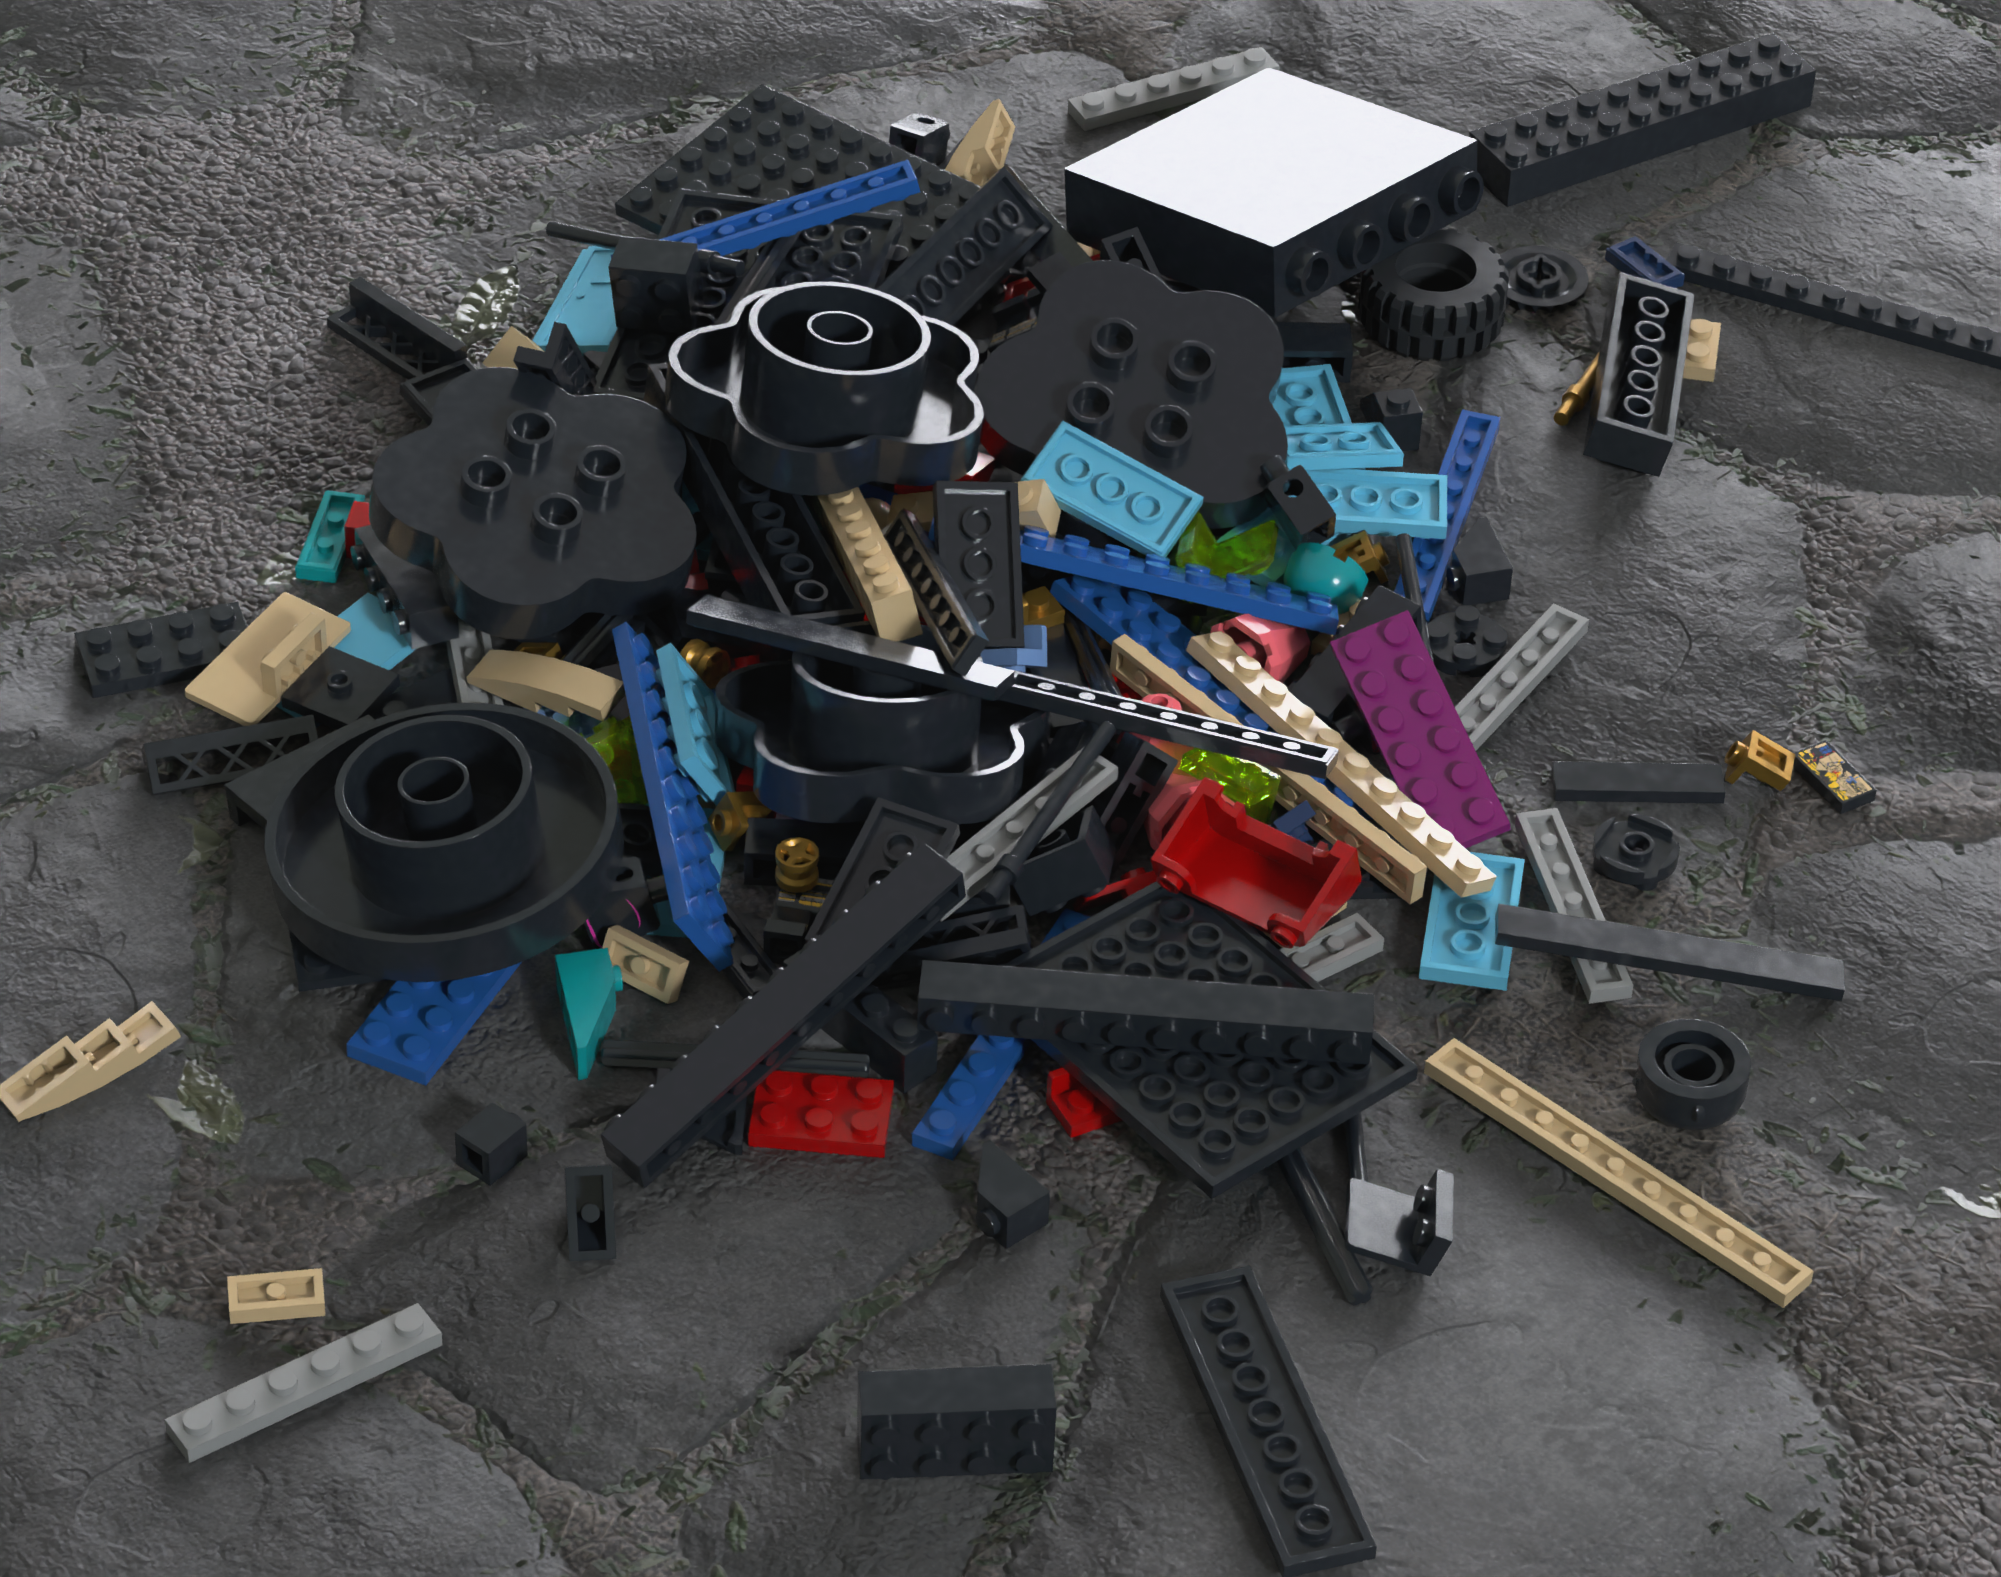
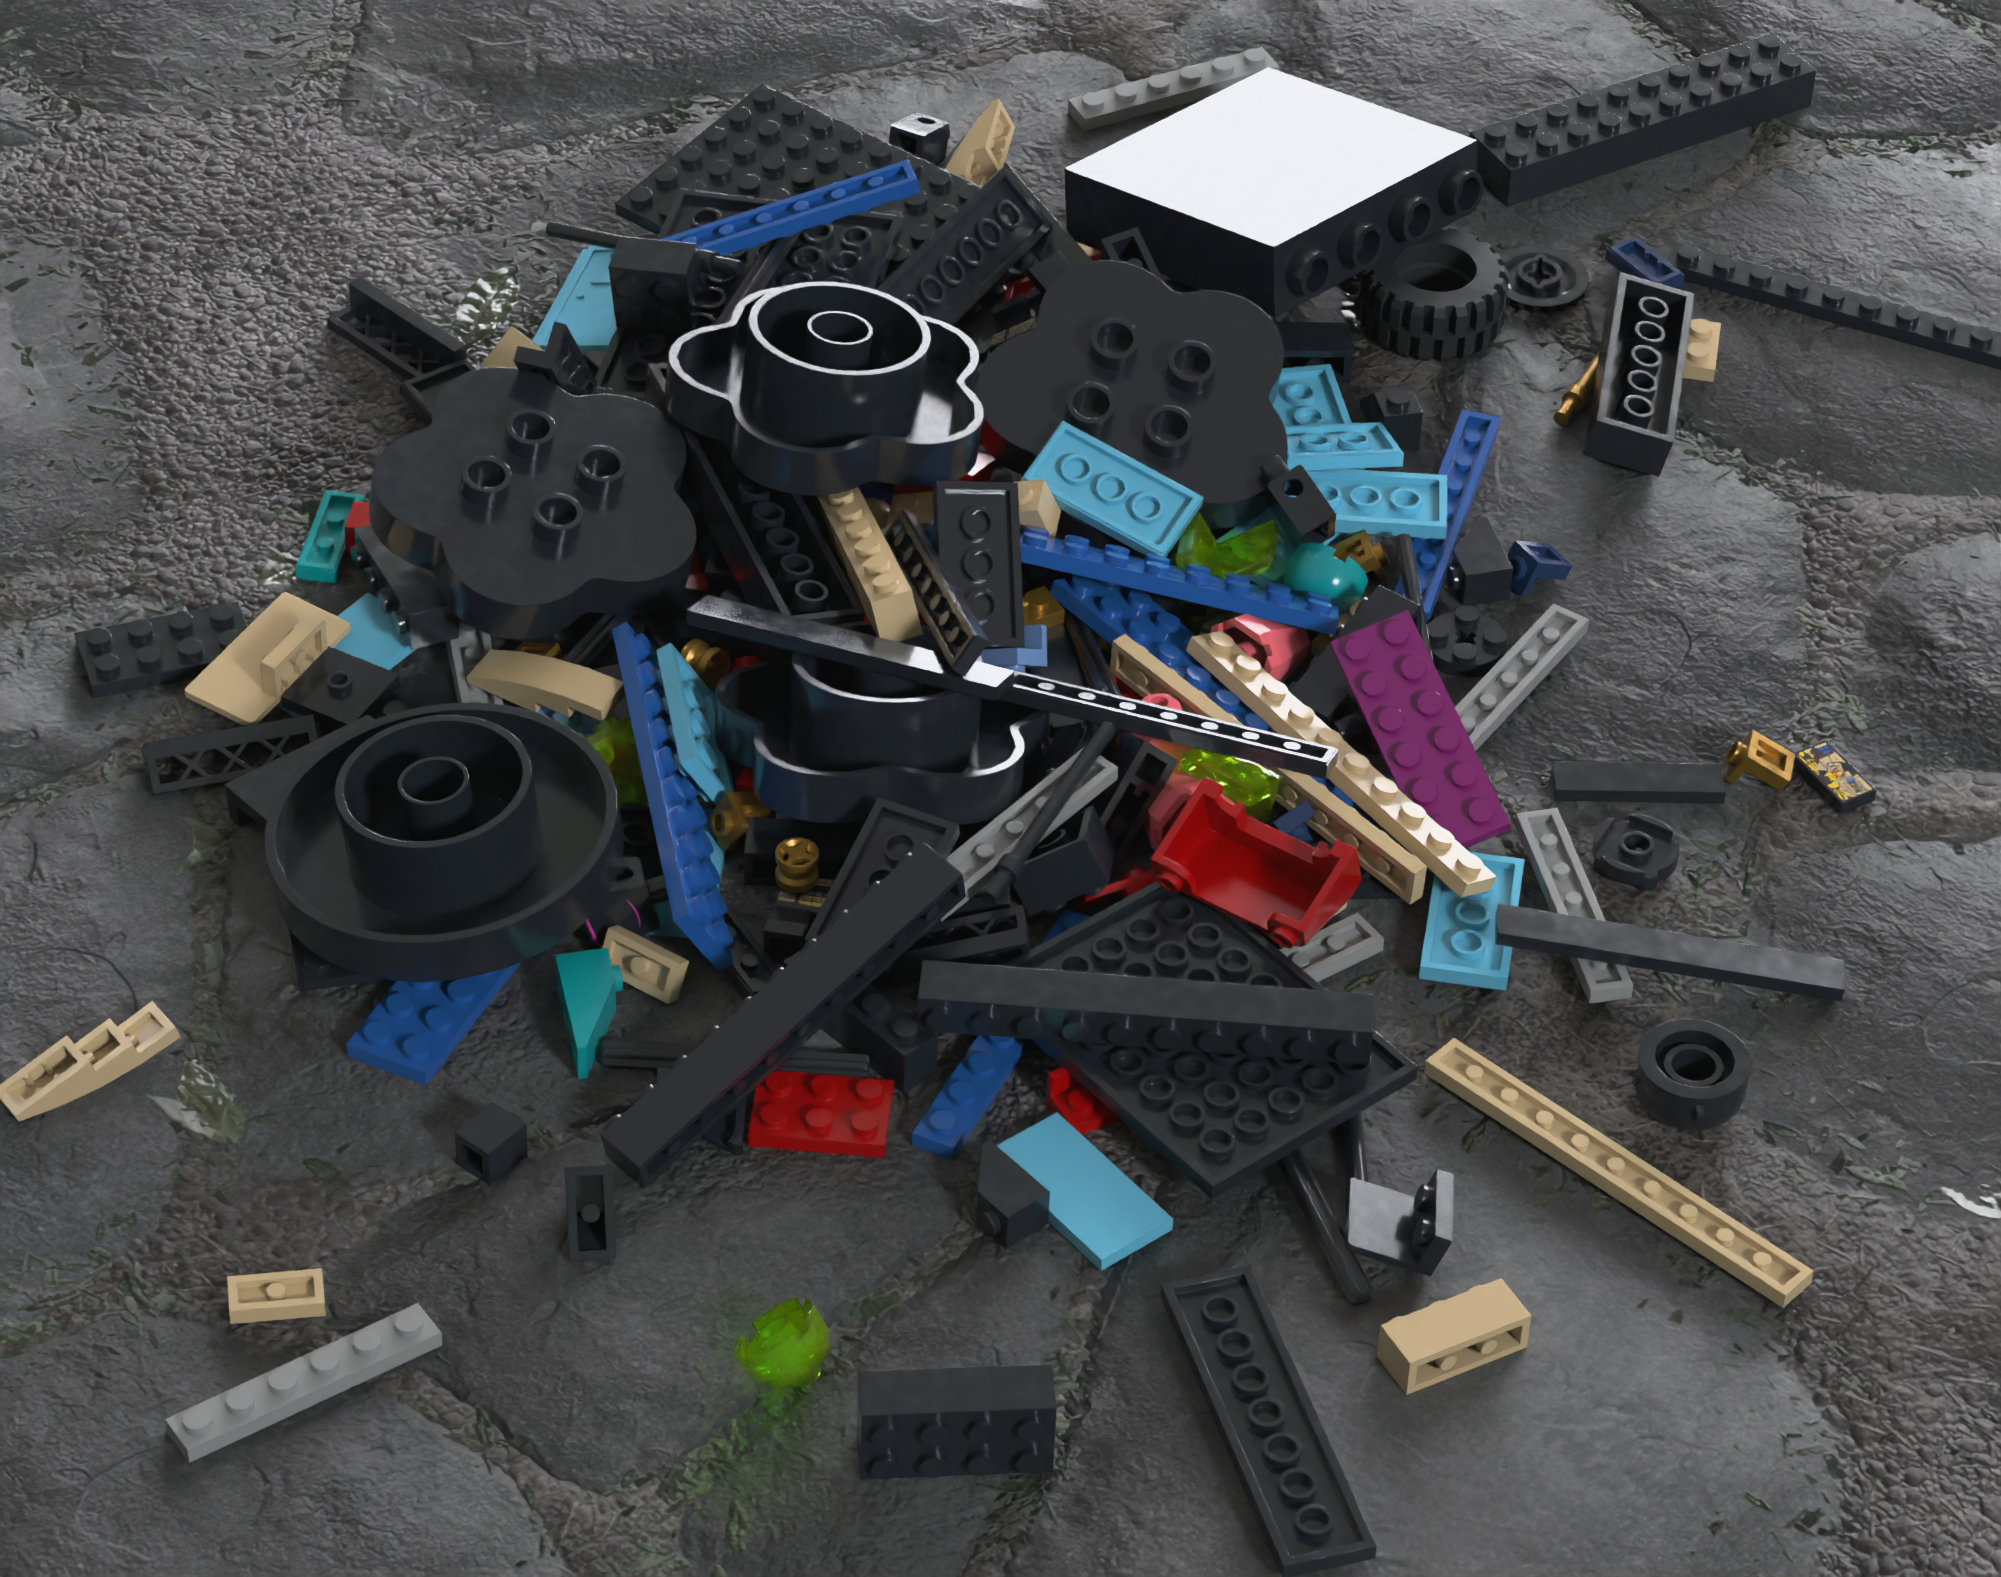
(786, 1347): none -> clear neon green cylinder
(1089, 1195): none -> medium azure tile
(1453, 1336): none -> tan brick
(1534, 562): none -> dark blue bracket

